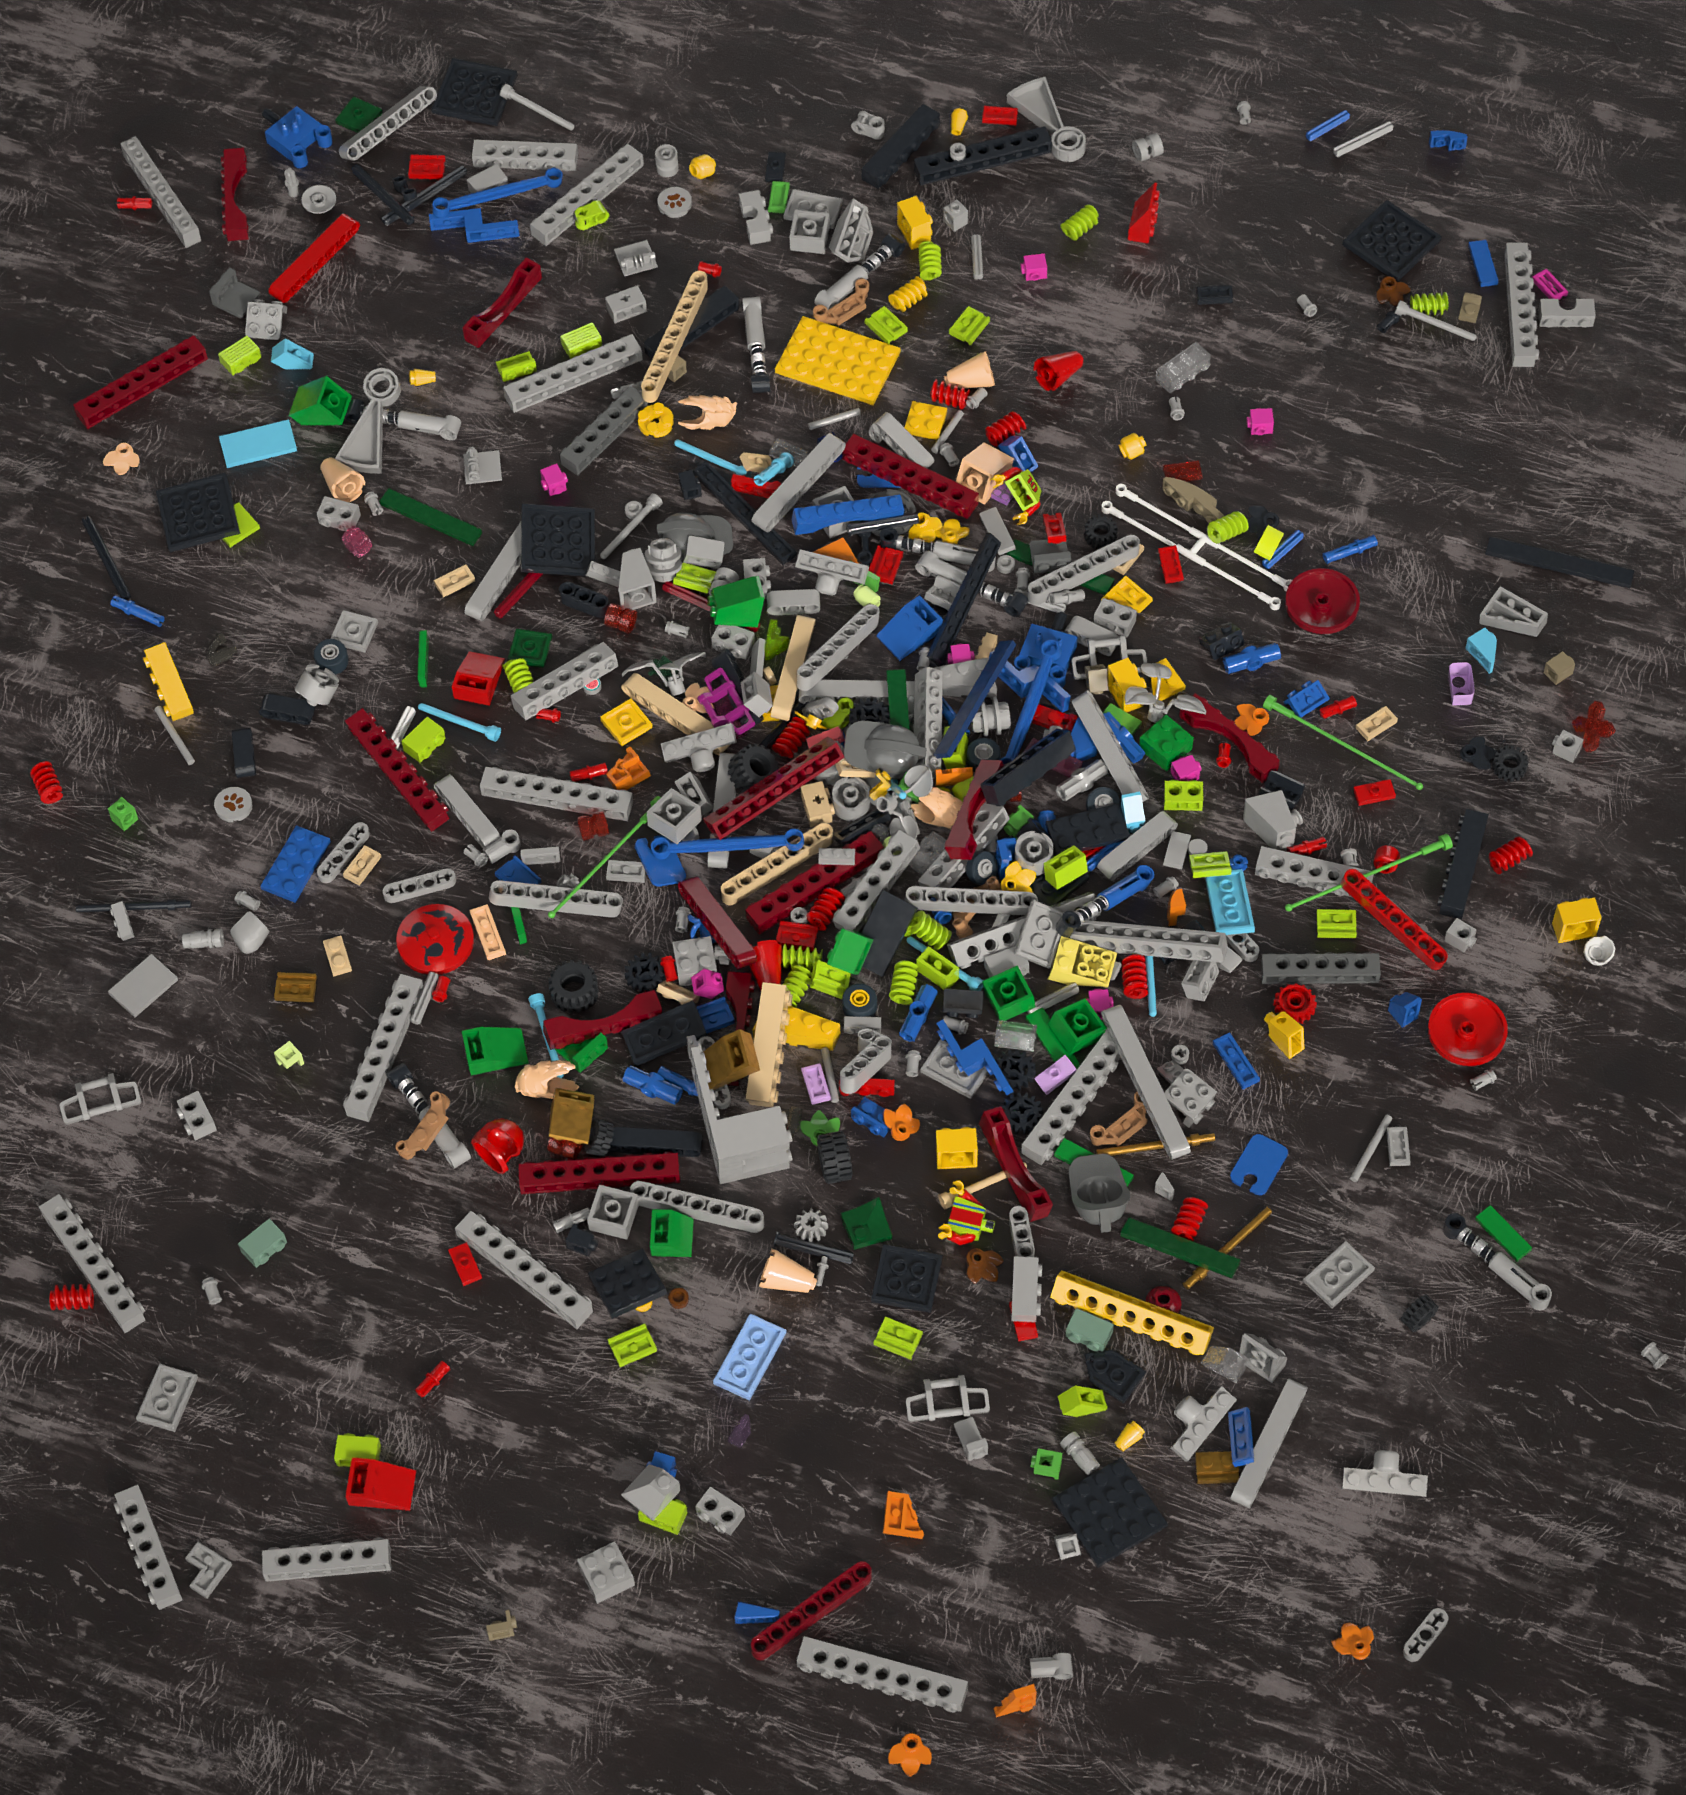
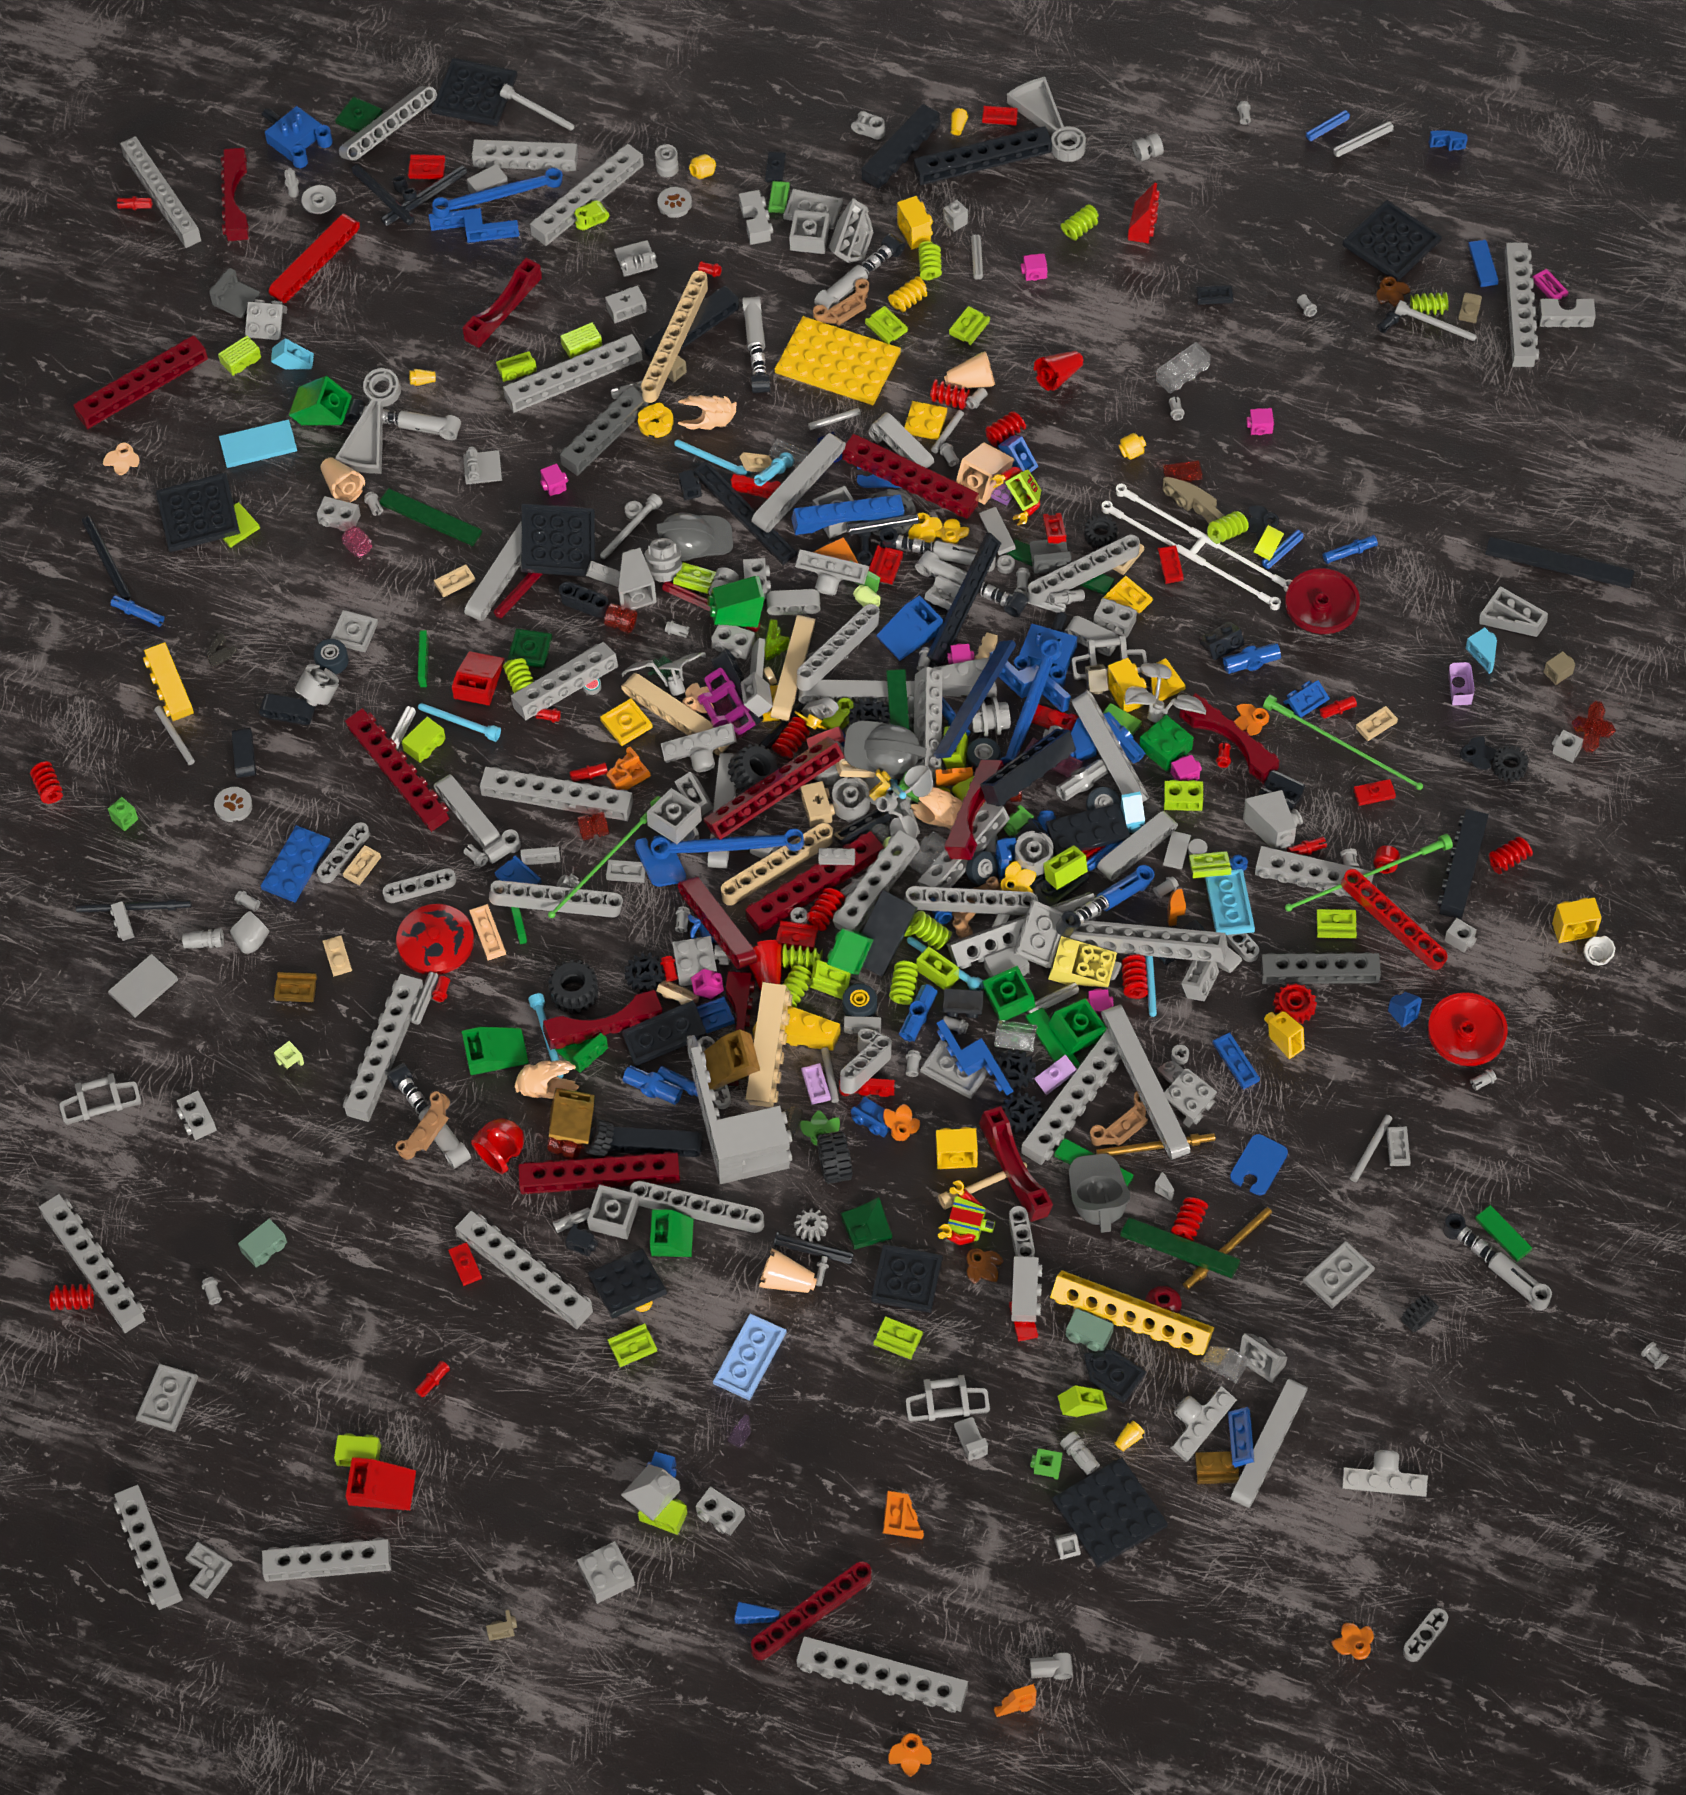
(678, 1298): reddish brown tile -> none
(704, 552): light grey panel -> none
(957, 147): light grey bush -> none

